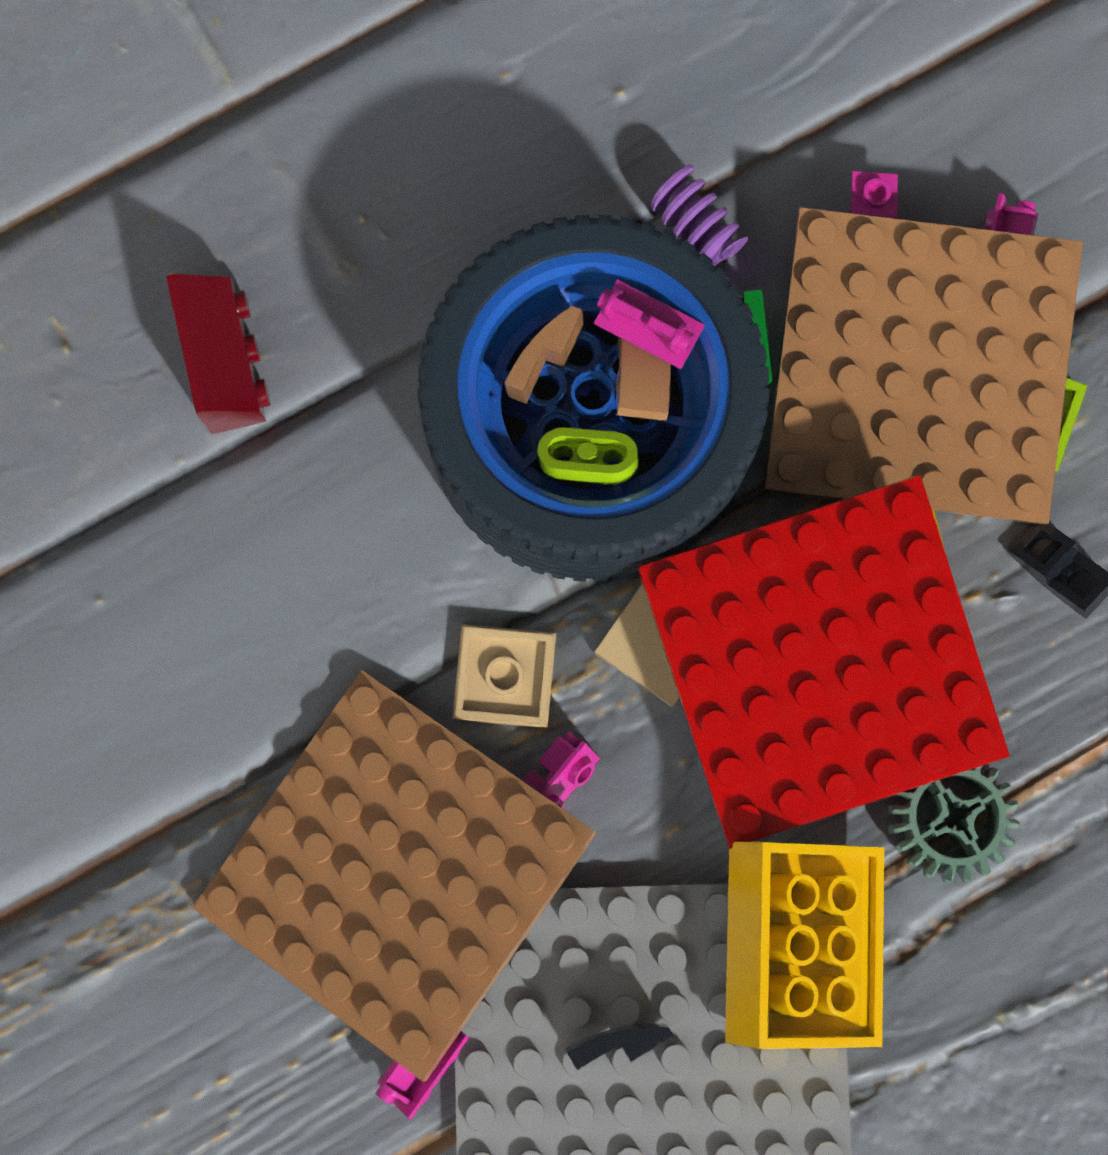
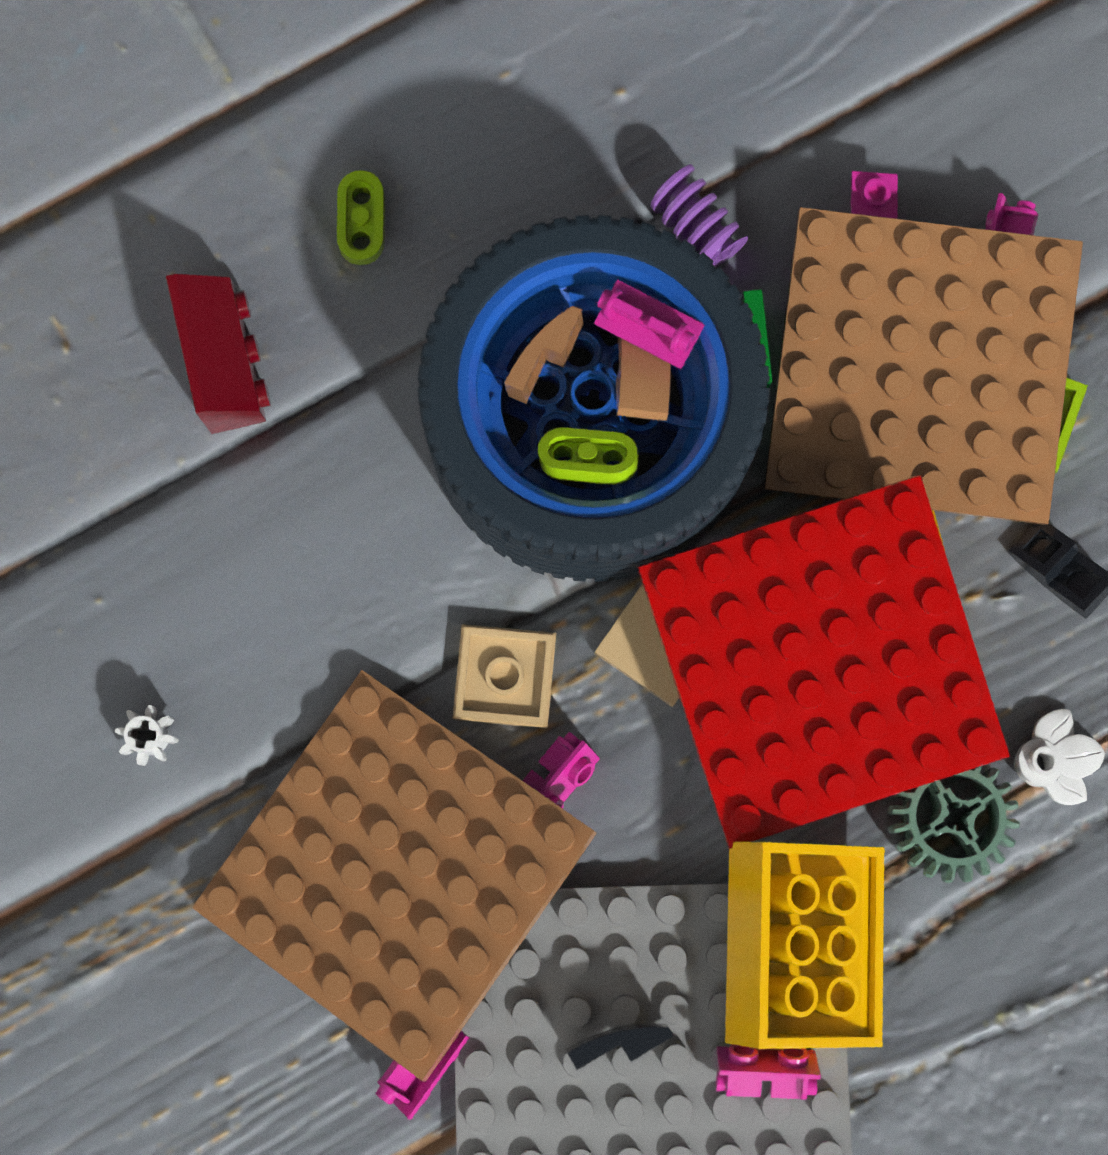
(150, 747): none -> white gear
(360, 219): none -> lime plate
(790, 1070): none -> dark pink hinge
(1064, 755): none -> white plate

